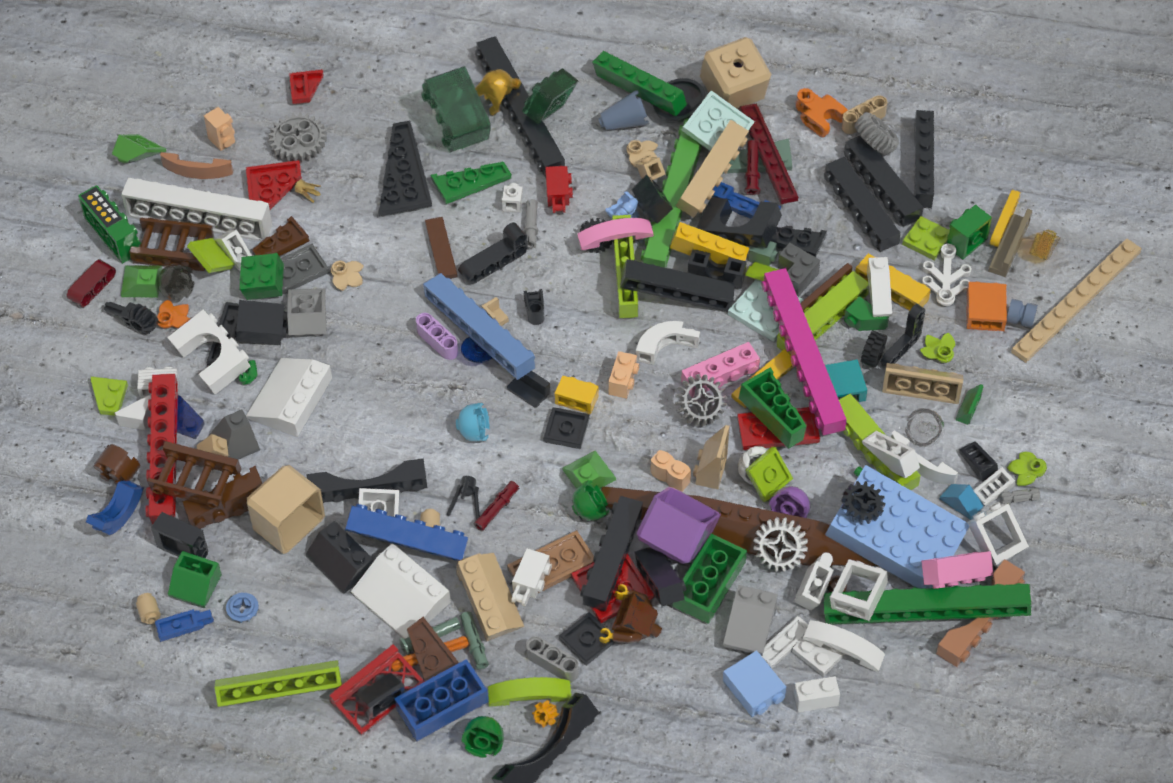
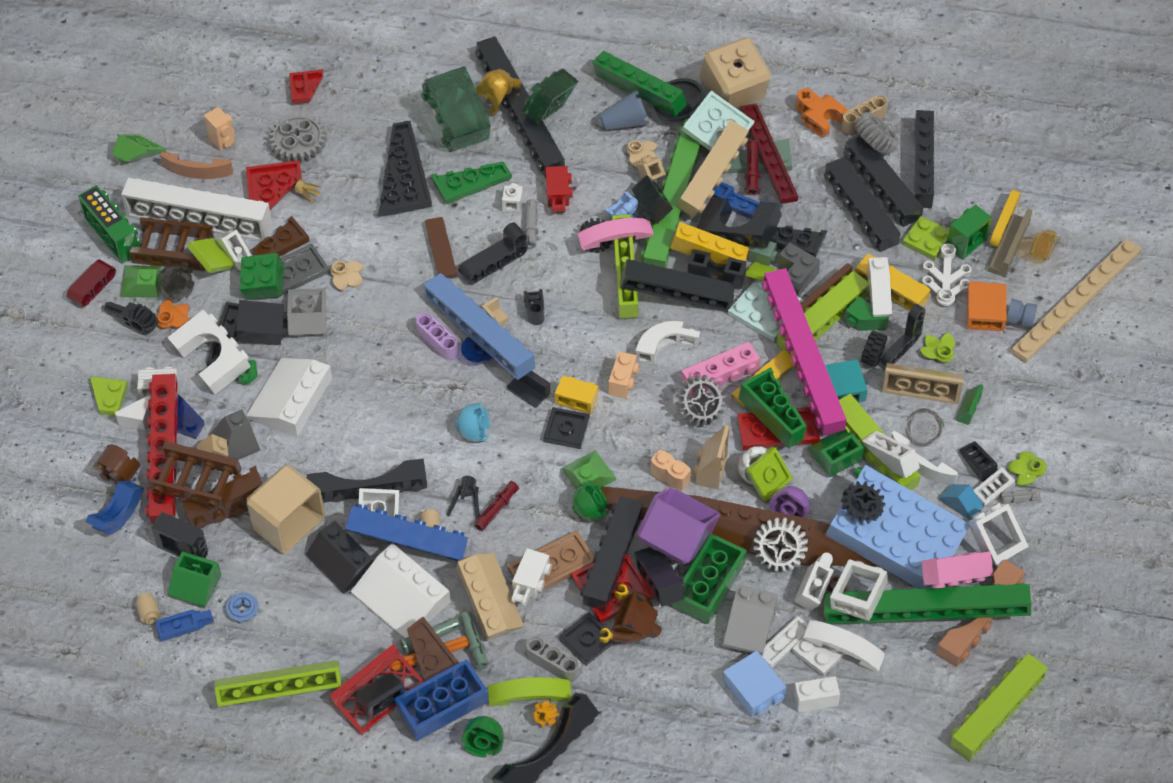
(837, 452): none -> green slope
(998, 707): none -> lime brick

